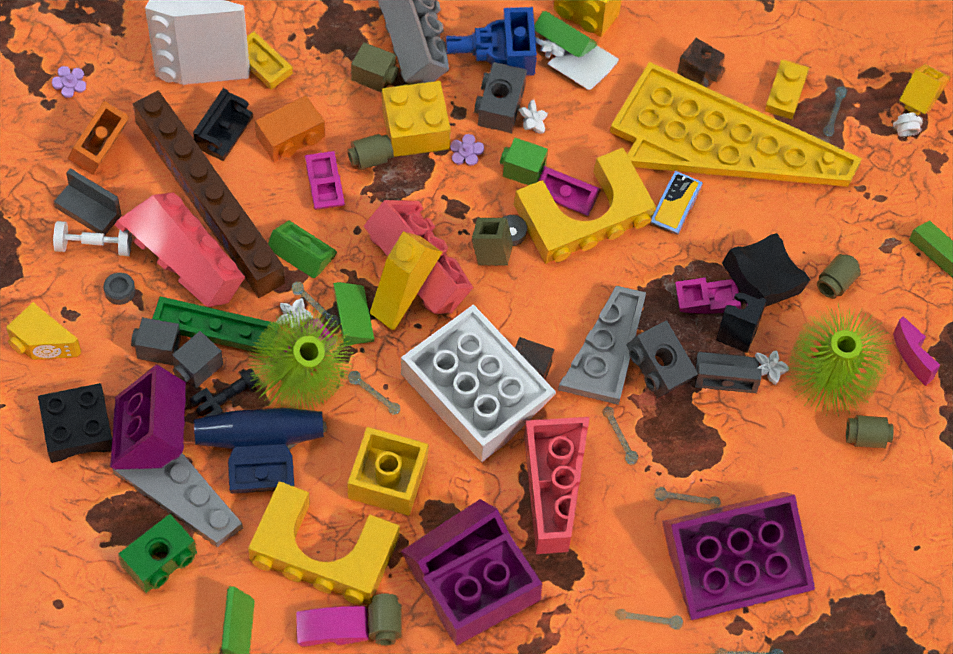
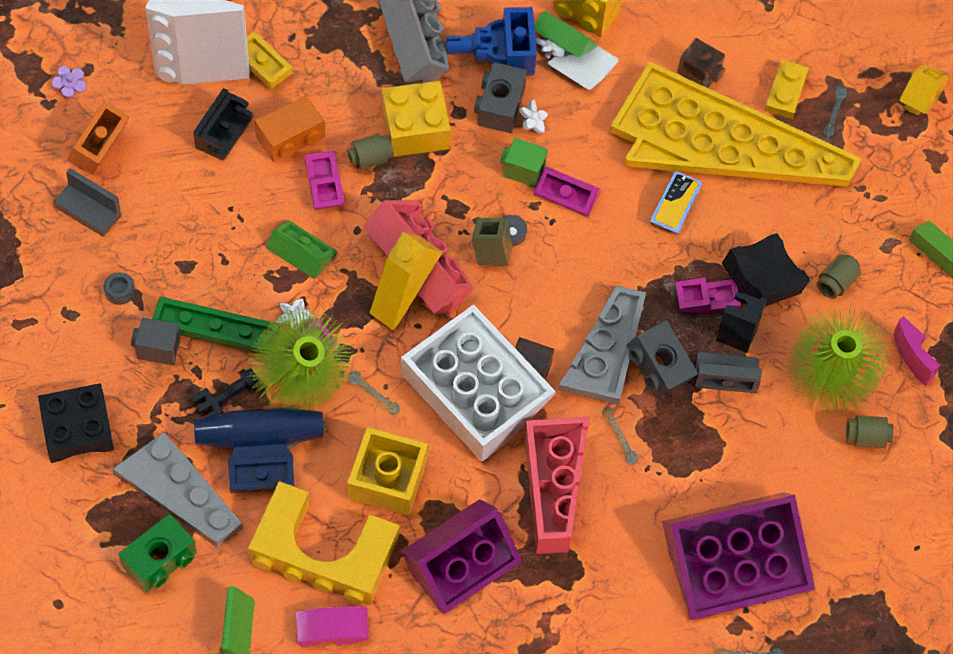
(41, 336): yellow slope -> none
(61, 238): white wheel -> none
(149, 421): magenta slope -> none
(183, 247): coral wedge -> none
(197, 360): dark grey brick -> none
(209, 194): reddish brown brick -> none
(298, 289): clear light blue hinge -> none
(353, 313): bright green slope -> none
(373, 67): olive brick -> none
(385, 619): olive brick -> none
(467, 151): lavender plant -> none
(482, 588): magenta slope -> none
(560, 235): yellow arch -> none
(661, 494): clear light blue hinge -> none
(675, 622): clear light blue hinge -> none
(771, 366): white plant -> none
(908, 124): white plate -> none

